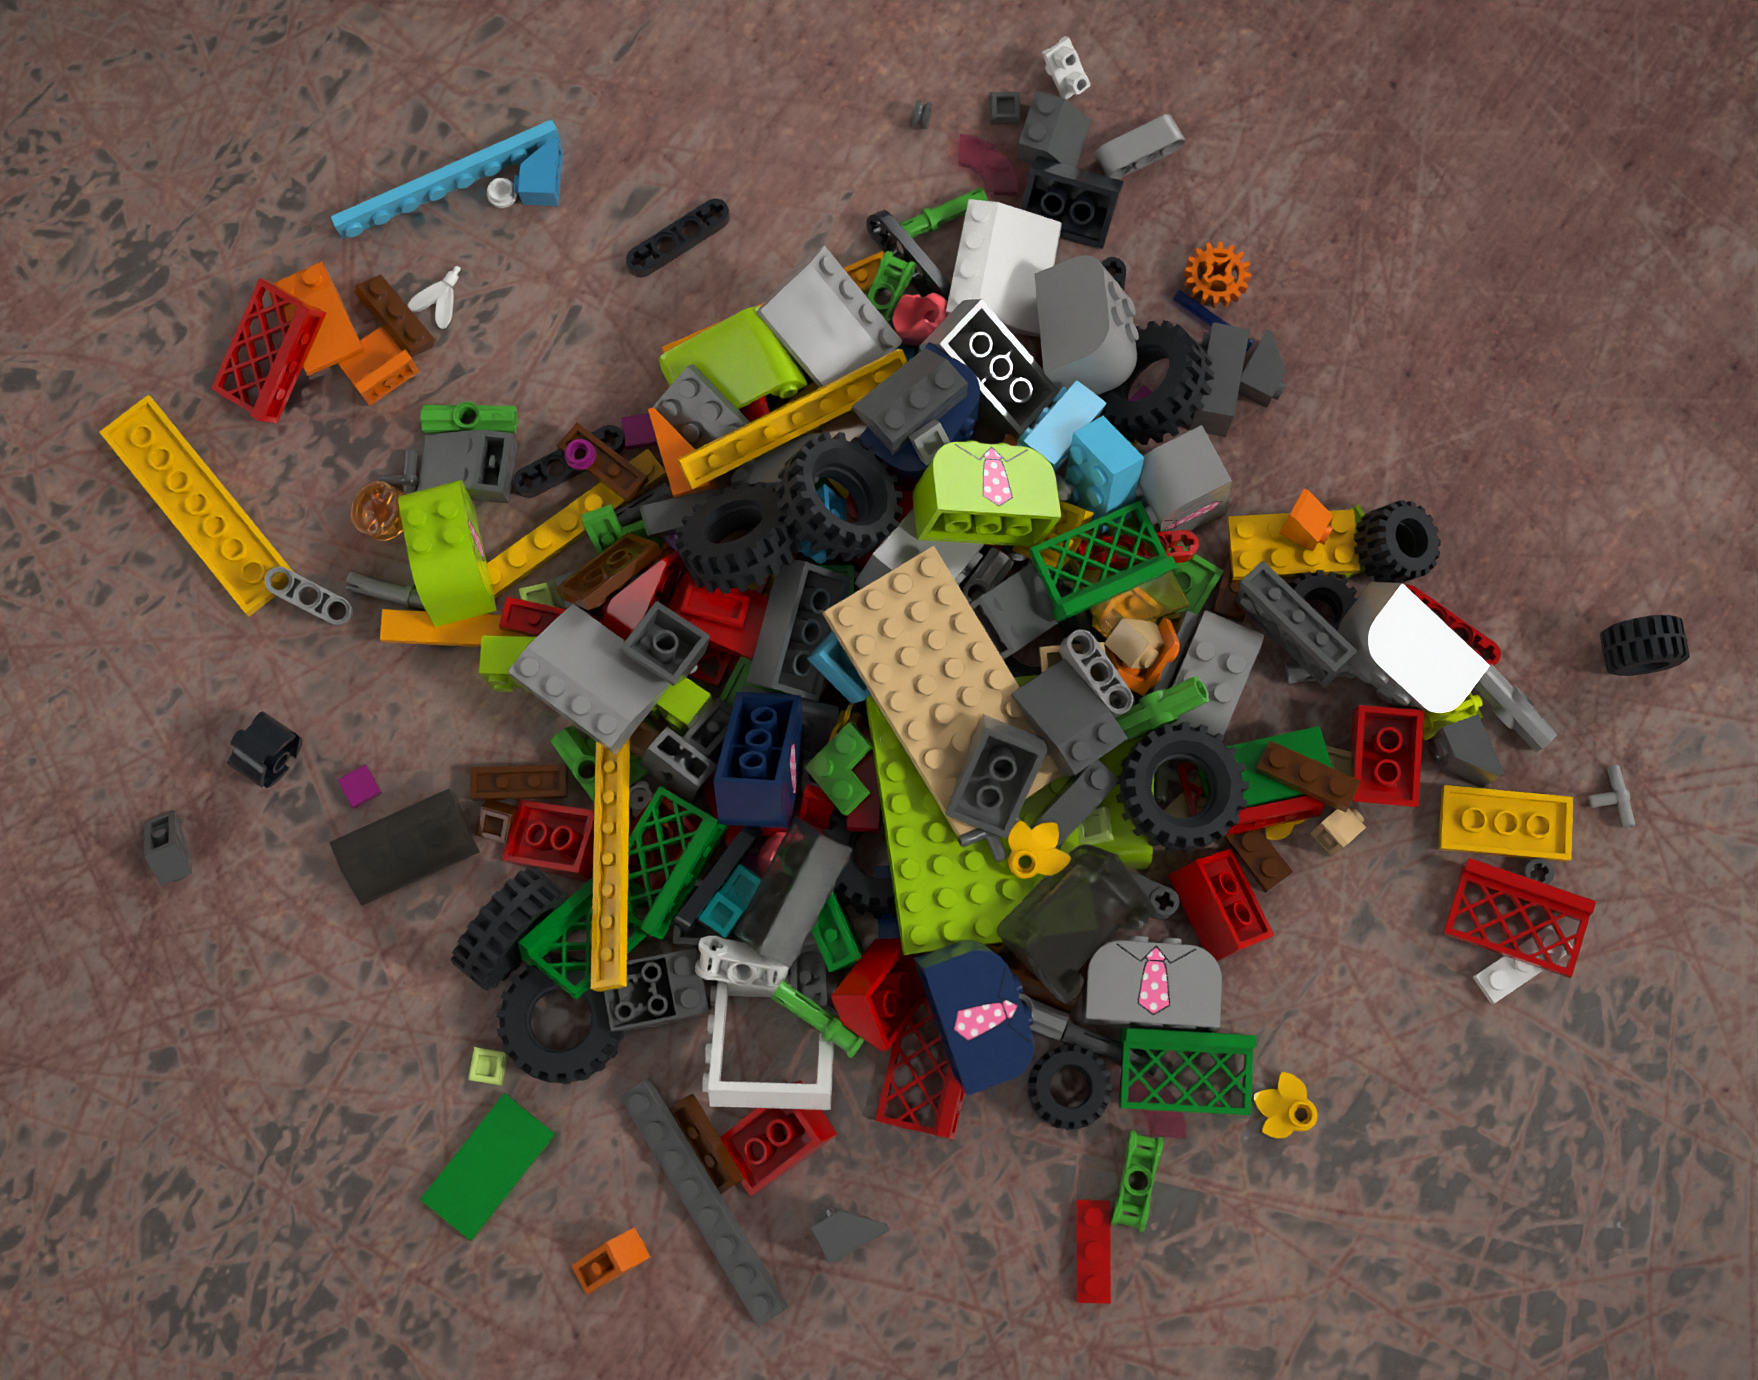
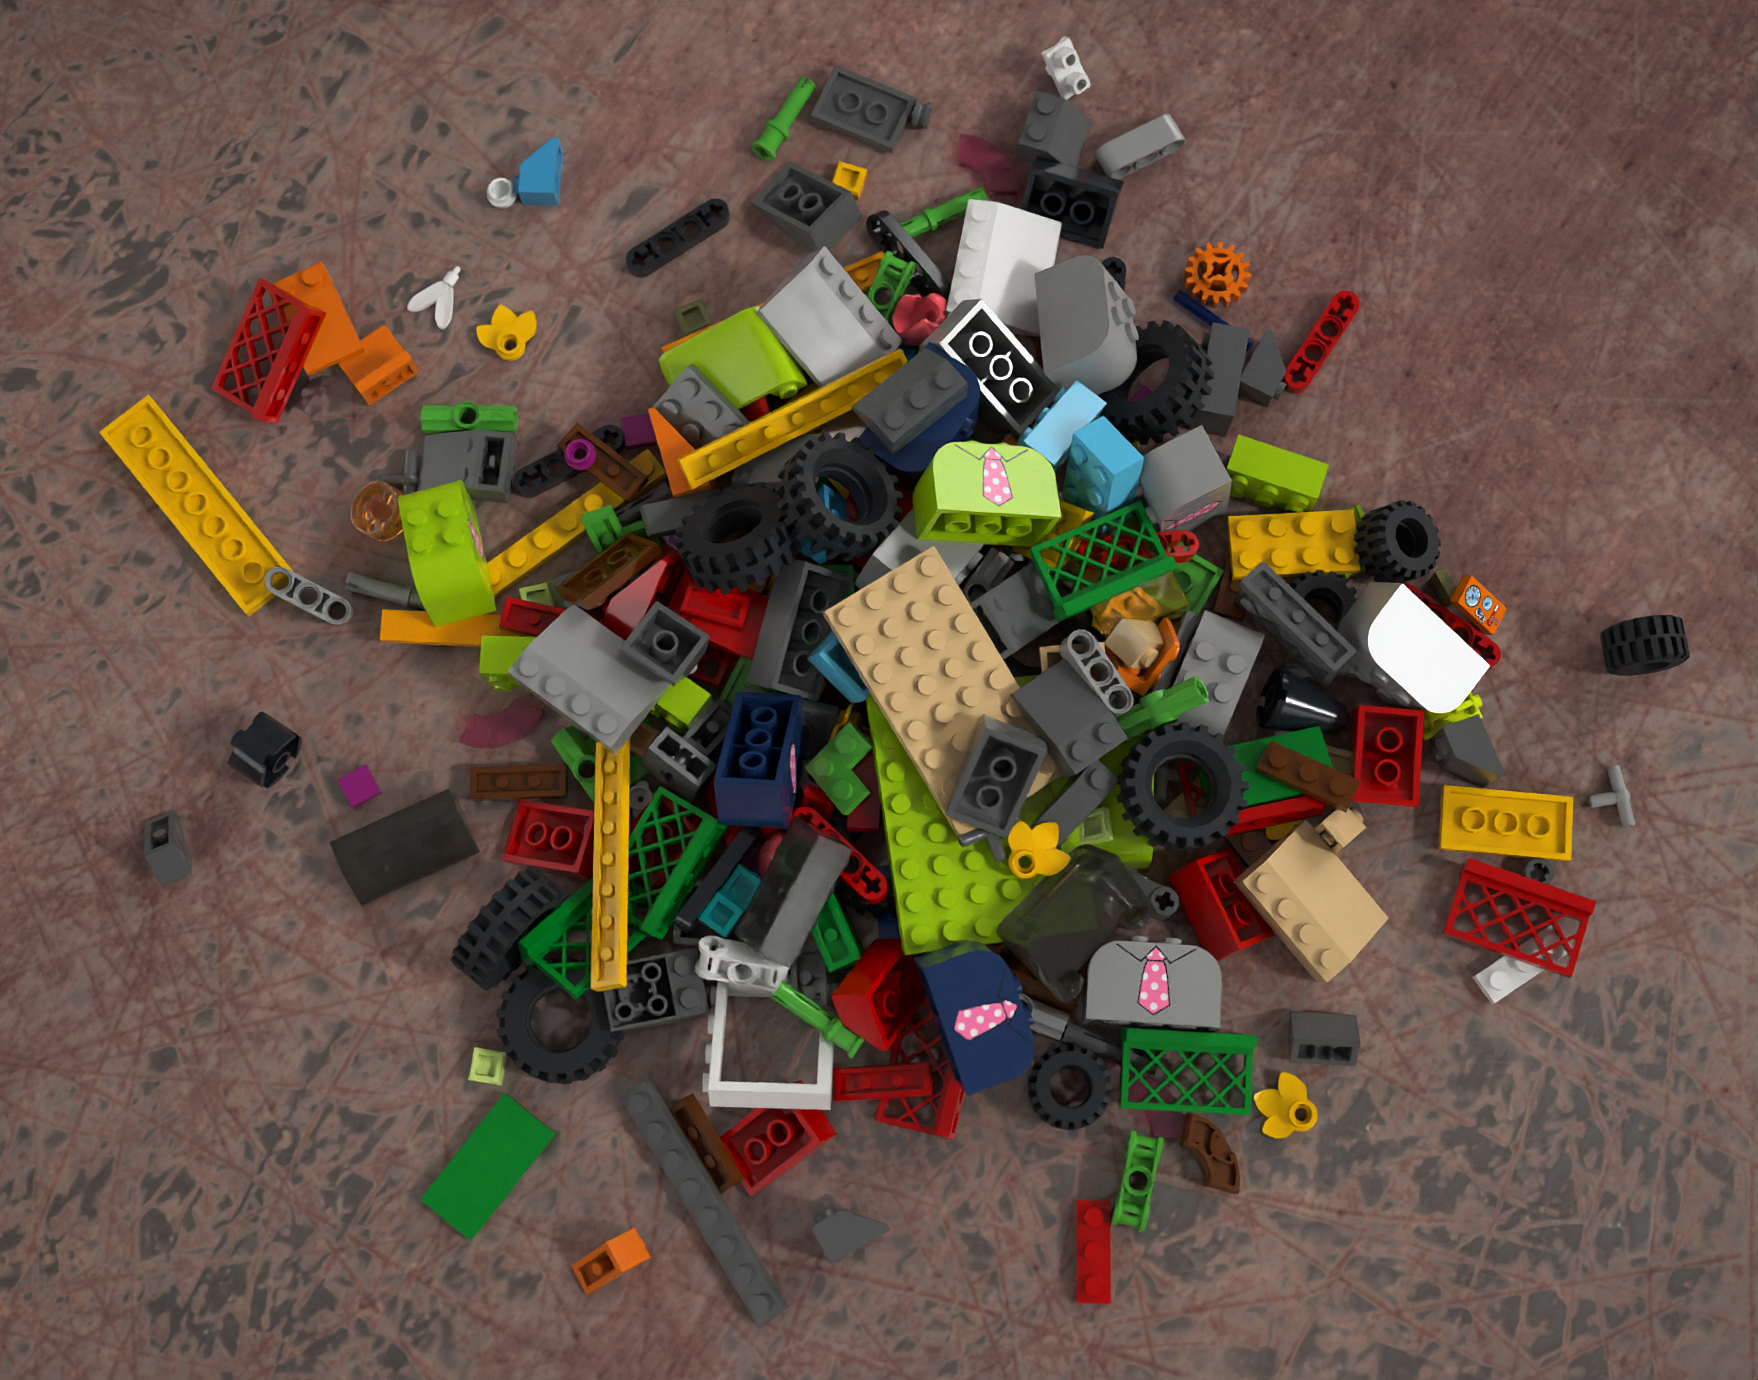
(394, 315): reddish brown plate -> none
(444, 180): medium azure plate -> none
(495, 820): reddish brown slope -> none
(502, 728): none -> clear pink tile
(508, 329): none -> yellow plate
(692, 317): none -> olive tile
(777, 129): none -> bright green pin
(807, 207): none -> dark grey slope
(850, 178): none -> yellow tile
(863, 109): none -> dark grey plate
(873, 875): none -> red beam
(882, 1082): none -> red tile
(929, 440): light grey plate -> none
(1005, 108): dark grey tile -> none
(1063, 488): light grey arm -> none
(1213, 1152): none -> reddish brown tile
(1274, 476): none -> lime brick
(1298, 705): none -> black cone
(1307, 522): orange slope -> none
(1312, 902): none -> tan slope
(1320, 341): none -> red beam
(1323, 1038): none -> dark grey brick
(1443, 586): none -> olive tile
(1478, 604): none -> orange tile
(1515, 709): light grey piece -> none

